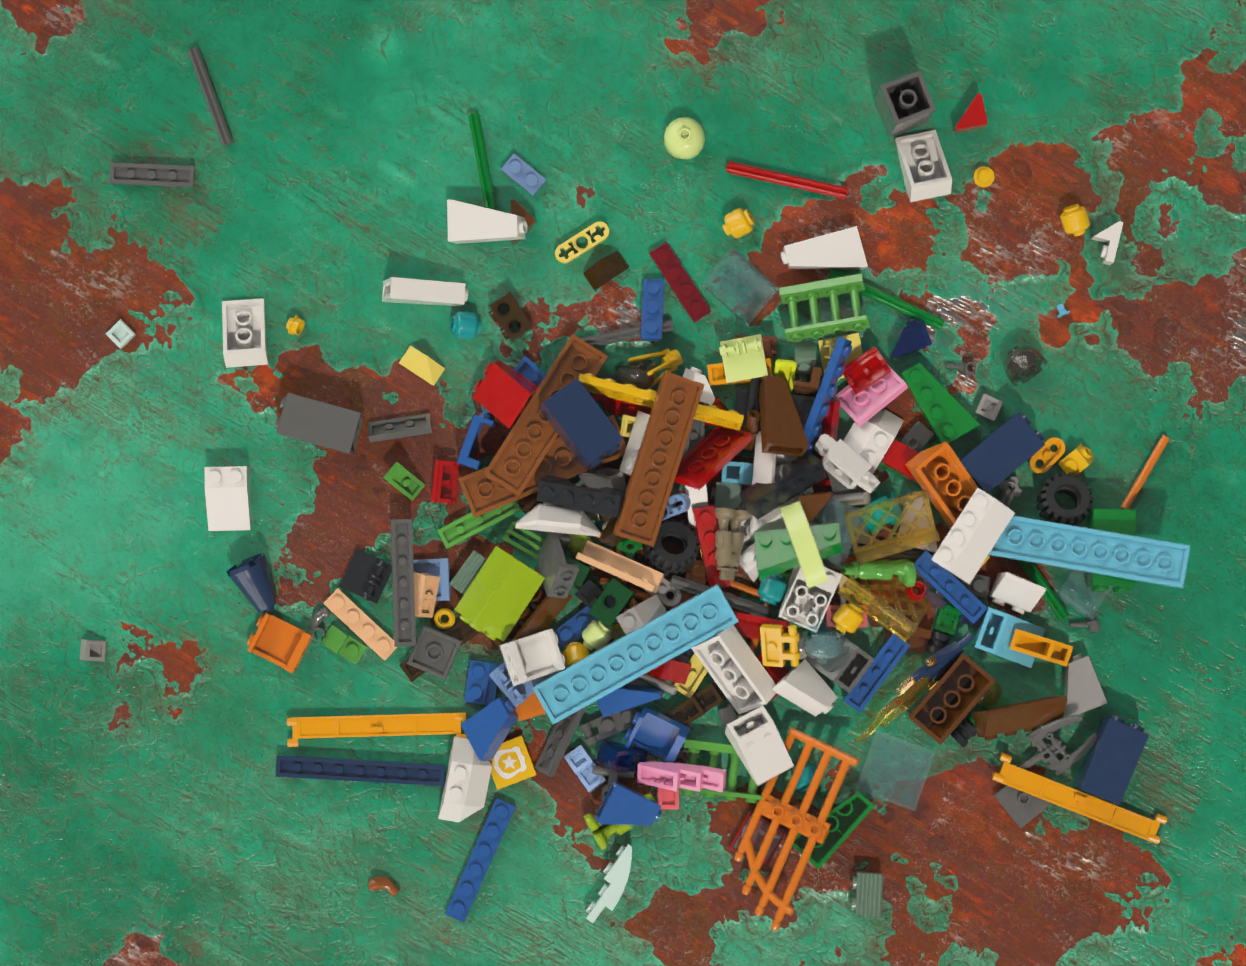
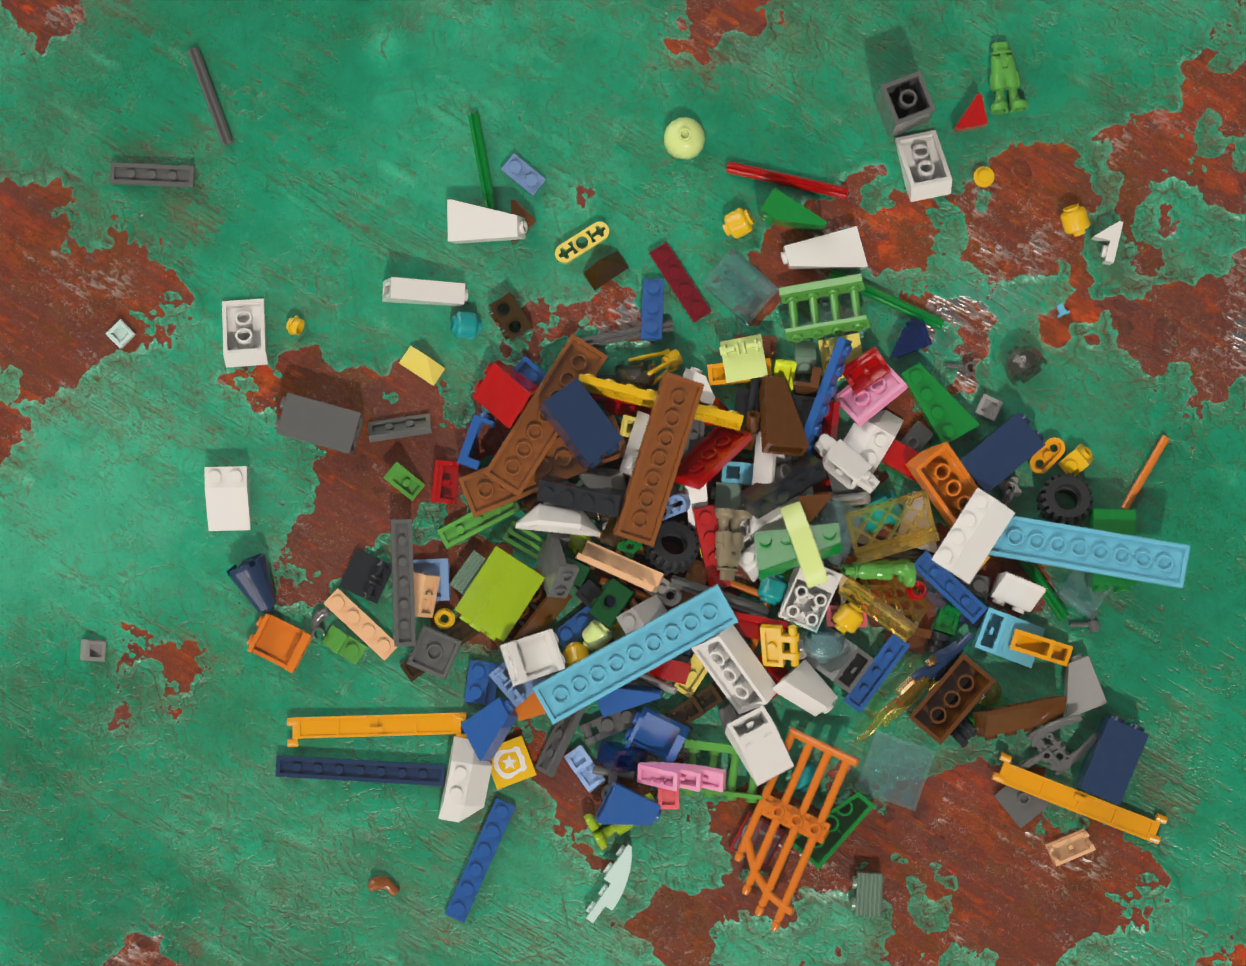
(786, 212): none -> green slope
(1005, 77): none -> bright green piece
(1070, 847): none -> light nougat hinge

